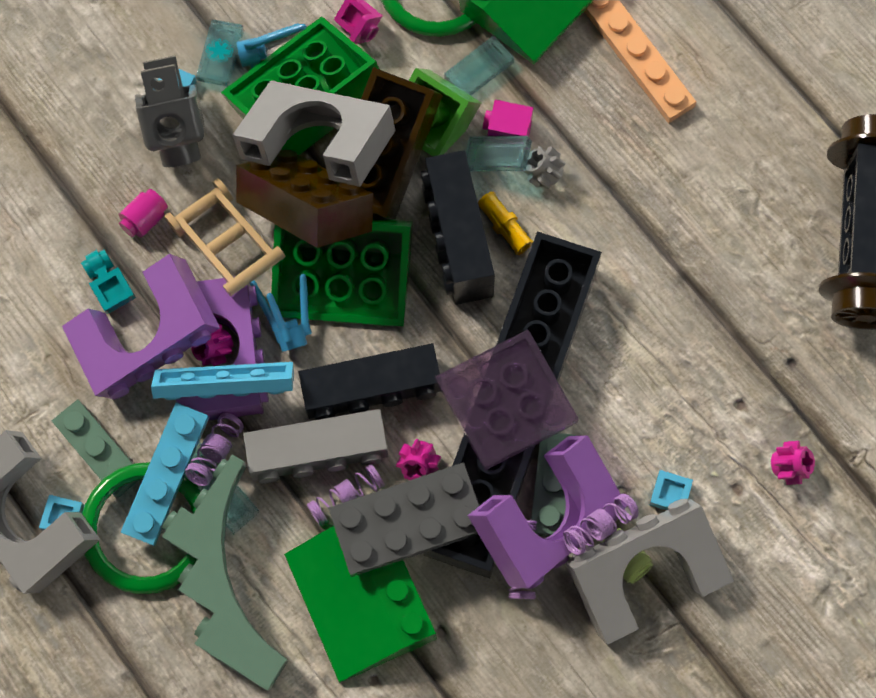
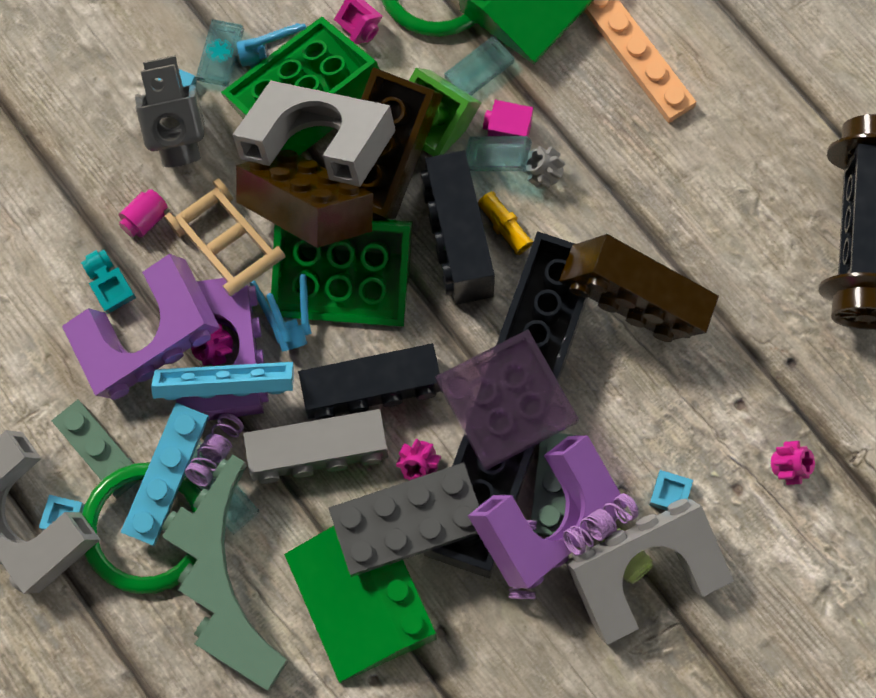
(345, 492): lavender piece -> none
(638, 288): none -> dark brown brick

